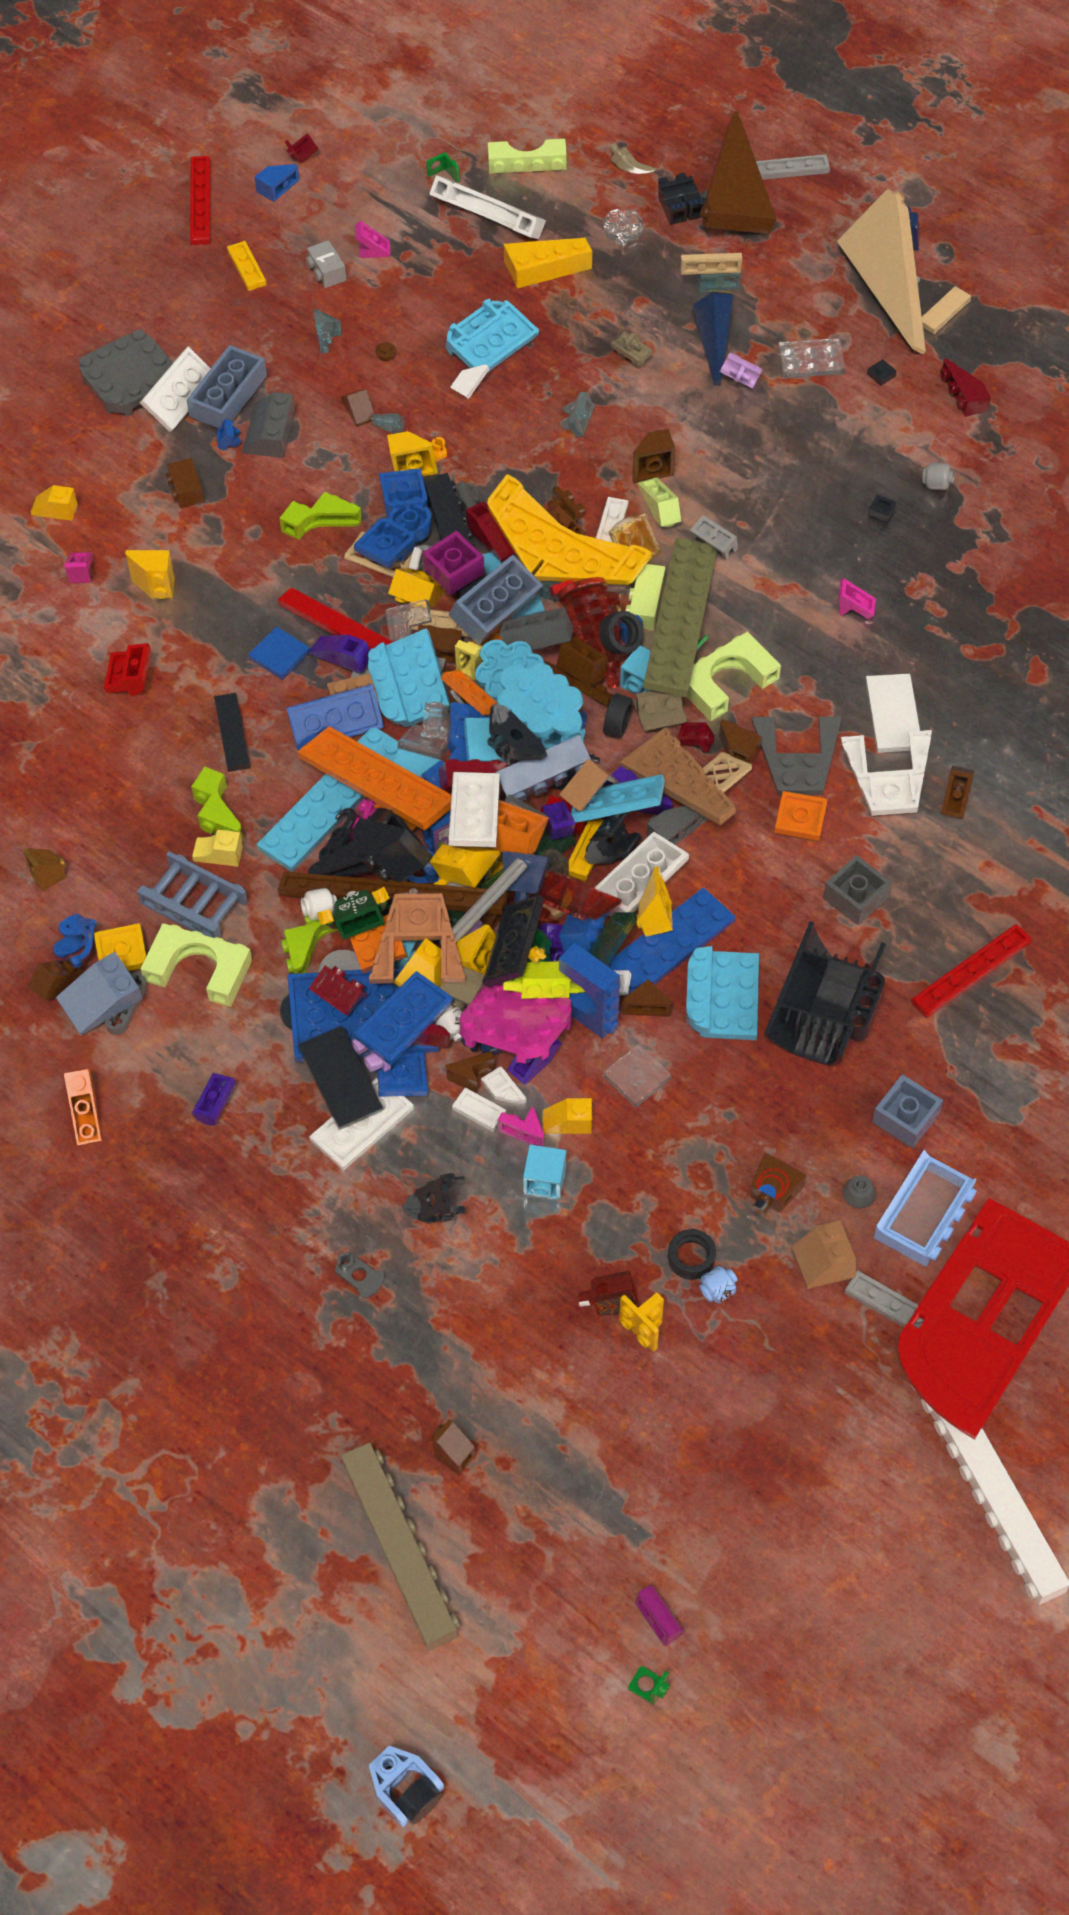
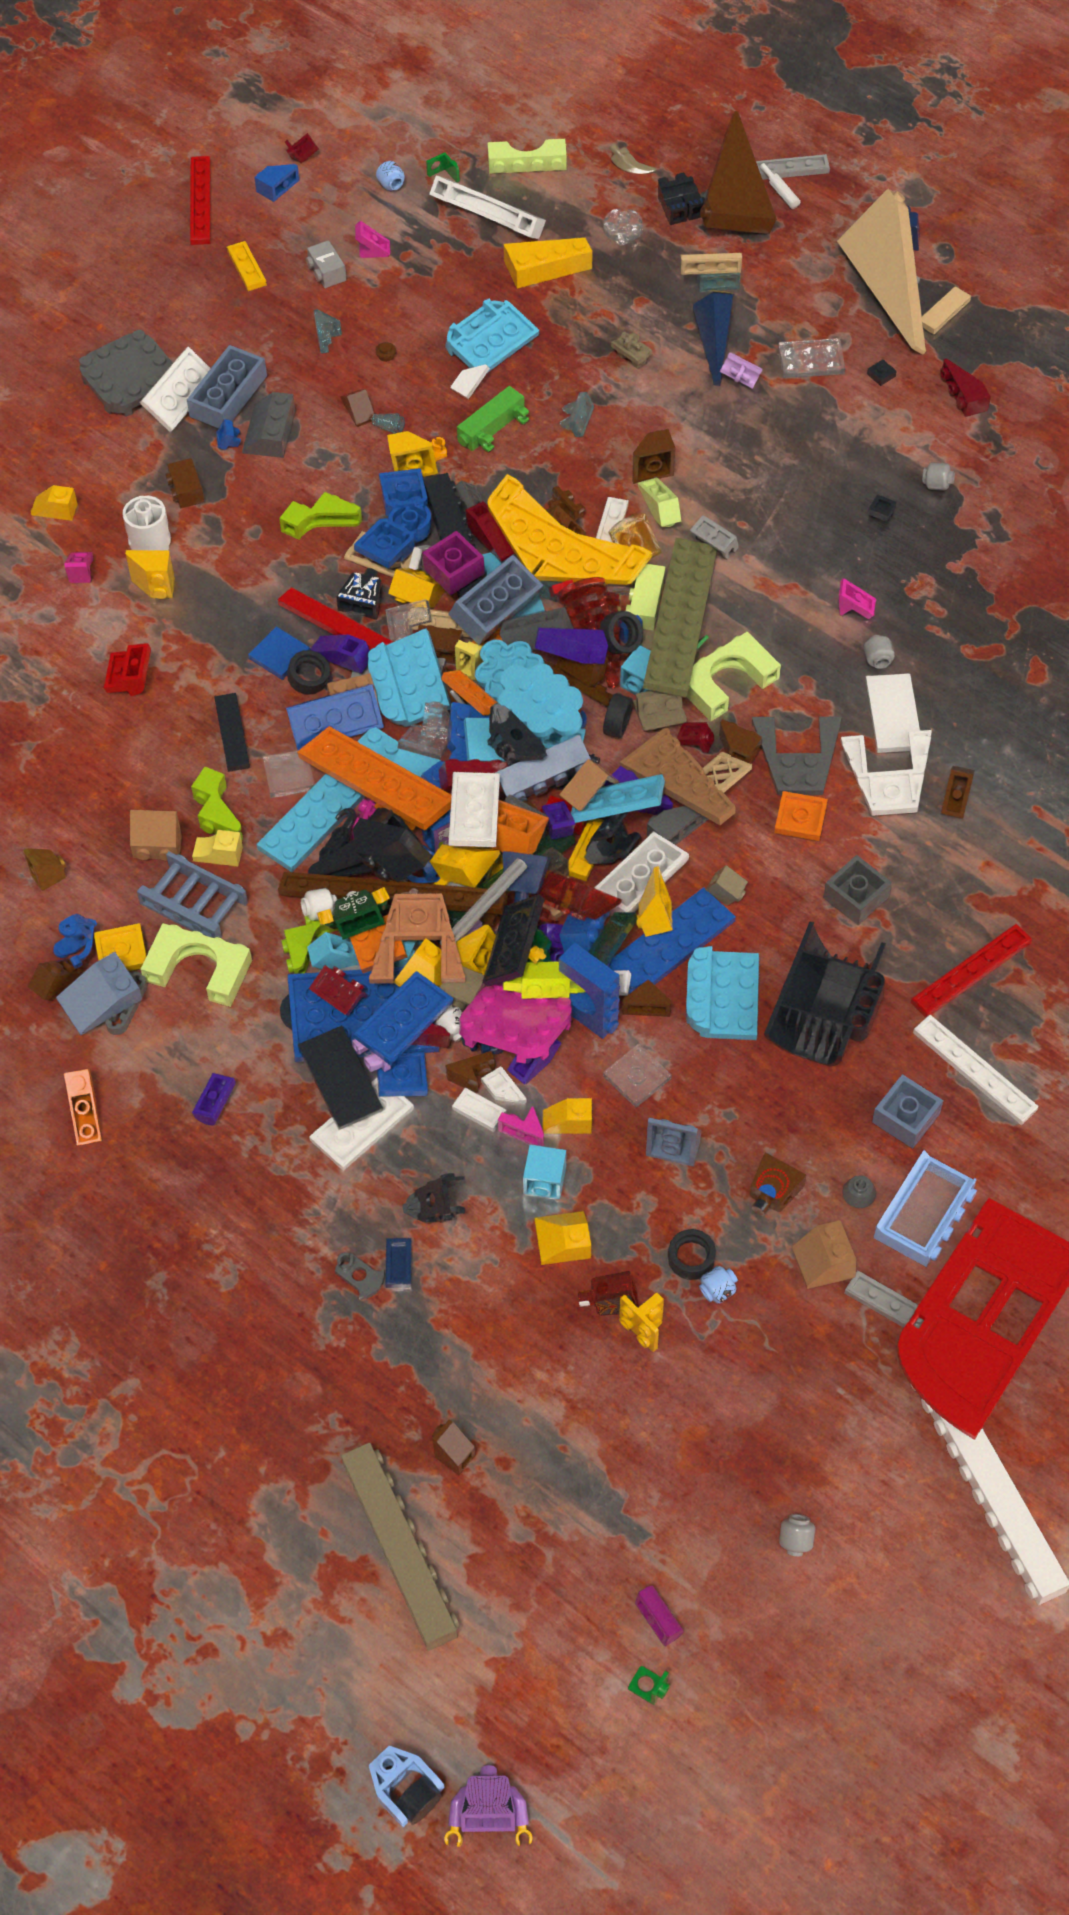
(146, 524): none -> white cylinder
(154, 834): none -> medium nougat slope
(287, 774): none -> clear plate
(313, 658): none -> black tyre
(332, 951): none -> medium azure slope
(361, 594): none -> black torso
(390, 175): none -> light blue head
(398, 1262): none -> dark blue tile
(488, 1805): none -> medium lavender torso
(491, 418): none -> bright green brick
(563, 1238): none -> yellow slope
(573, 644): none -> dark purple slope
(672, 1141): none -> sand blue slope
(727, 886): none -> dark tan brick
(781, 187): none -> white axle
(797, 1534): none -> light grey head
(879, 651): none -> light grey head
(975, 1069): none -> white tile

